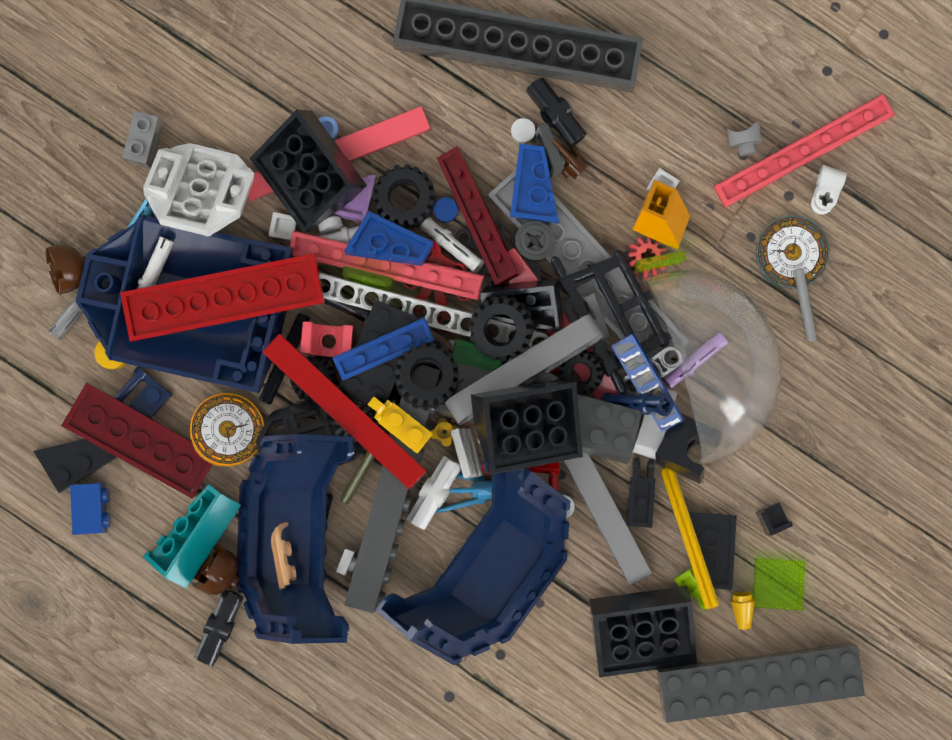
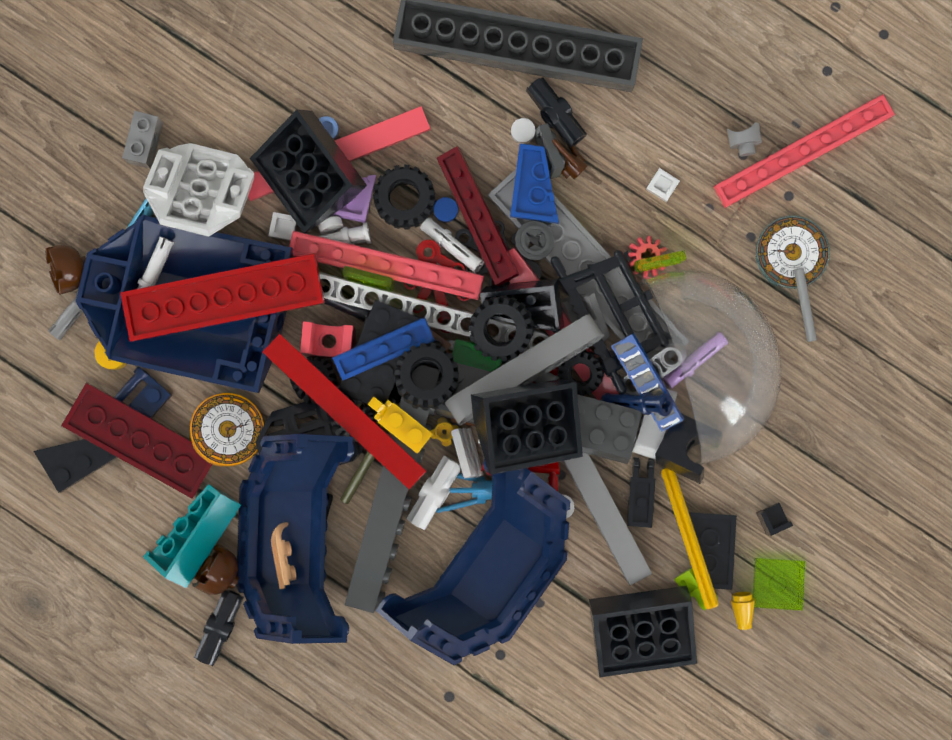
(89, 508): blue brick -> none
(277, 375): black axle -> none
(347, 562): white plate -> none
(387, 241): blue wing -> none
(663, 215): light orange slope -> none
(760, 682): dark grey brick -> none
(828, 186): white piece -> none

